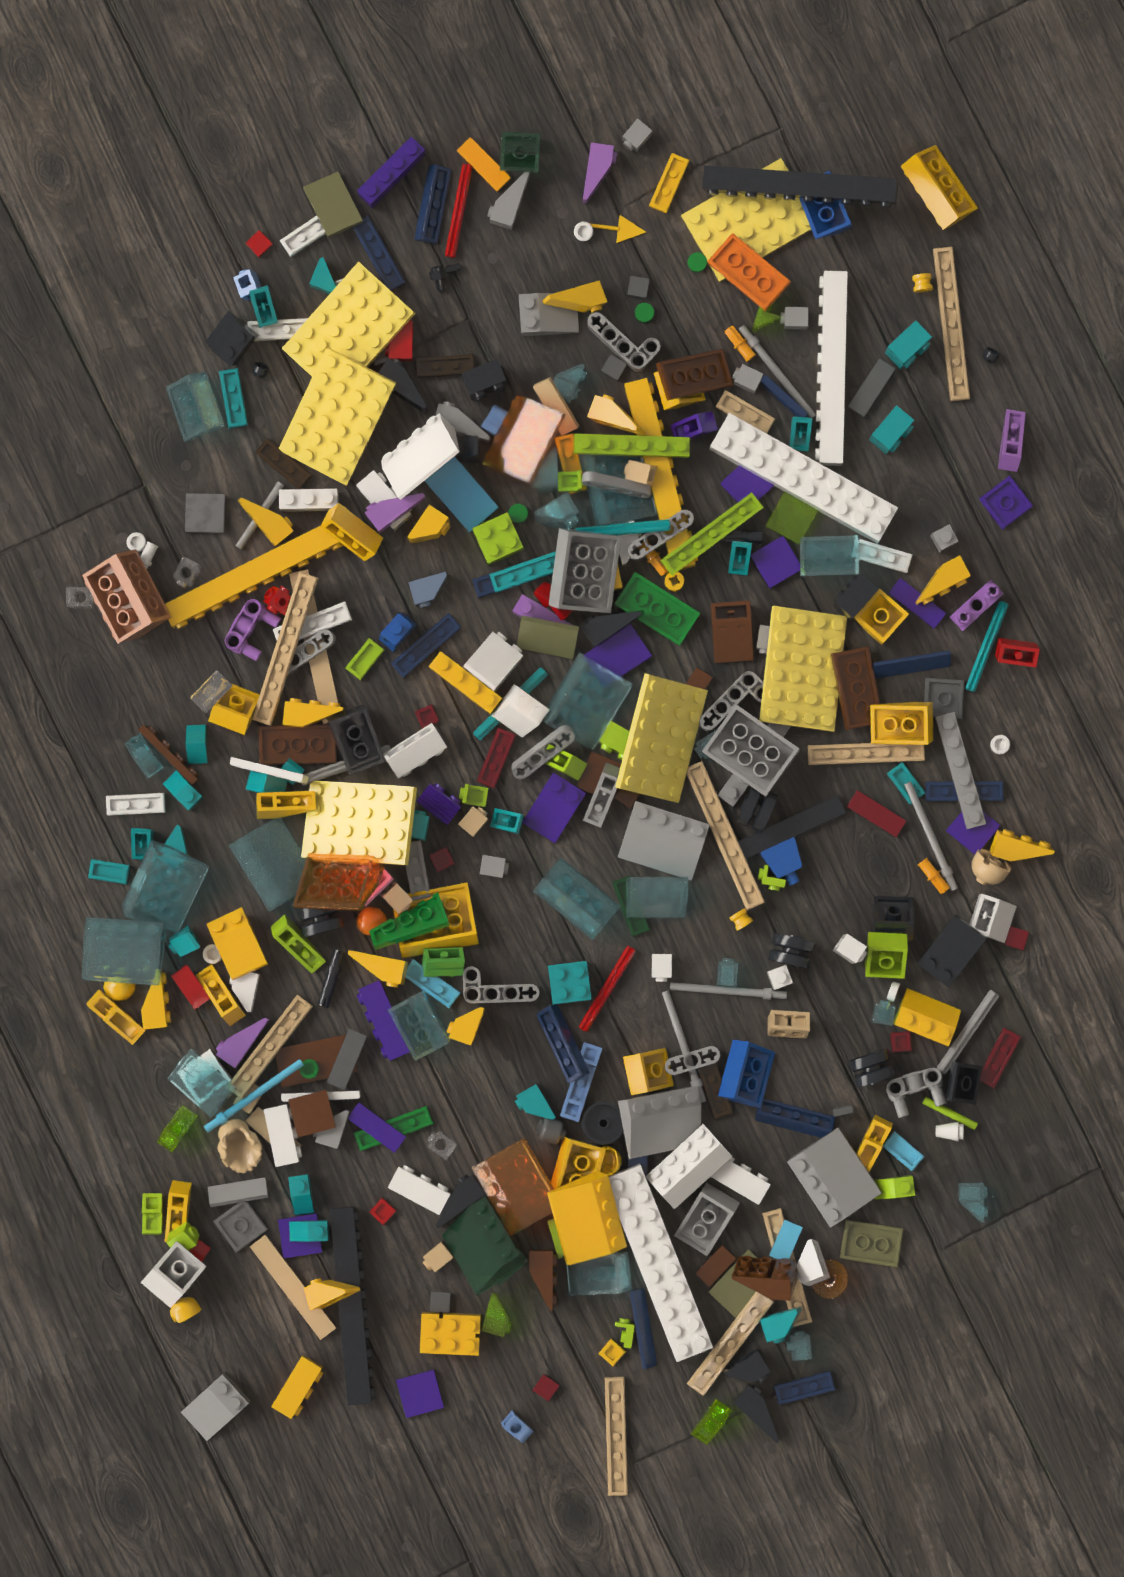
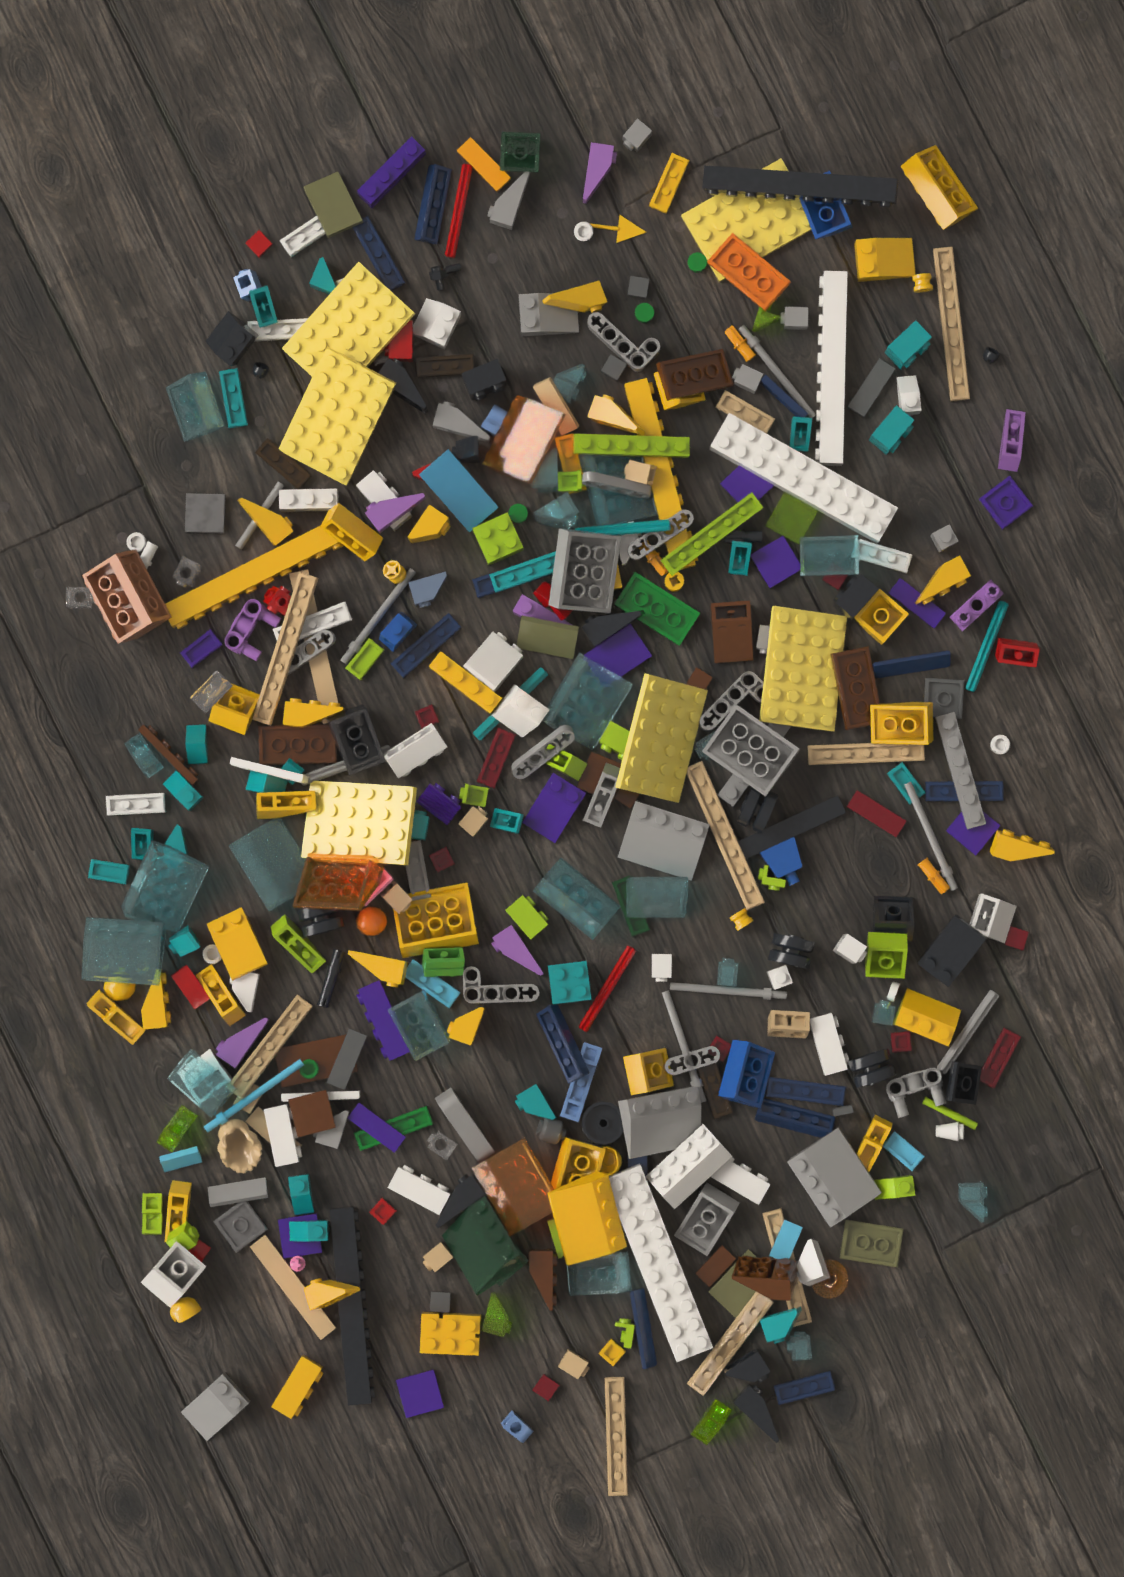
(180, 1159): none -> medium azure tile
(201, 648): none -> dark purple tile
(297, 1263): none -> bright pink axle
(355, 645): none -> light grey bar
(390, 569): none -> yellow wheel
(420, 455): white slope -> none
(422, 919): green wing -> none
(436, 323): none -> white slope
(464, 1125): none -> light grey beam
(493, 866): light grey brick -> none
(513, 947): none -> medium lavender slope
(526, 916): none -> lime brick
(574, 1364): none -> tan brick
(695, 426): dark purple slope -> none
(722, 1046): none -> dark red tile
(805, 1091): none -> dark blue tile
(829, 1043): none -> white brick
(834, 580): none -> dark red tile
(884, 258): none -> yellow slope
(909, 395): none -> white slope
(989, 868): tan cylinder -> none

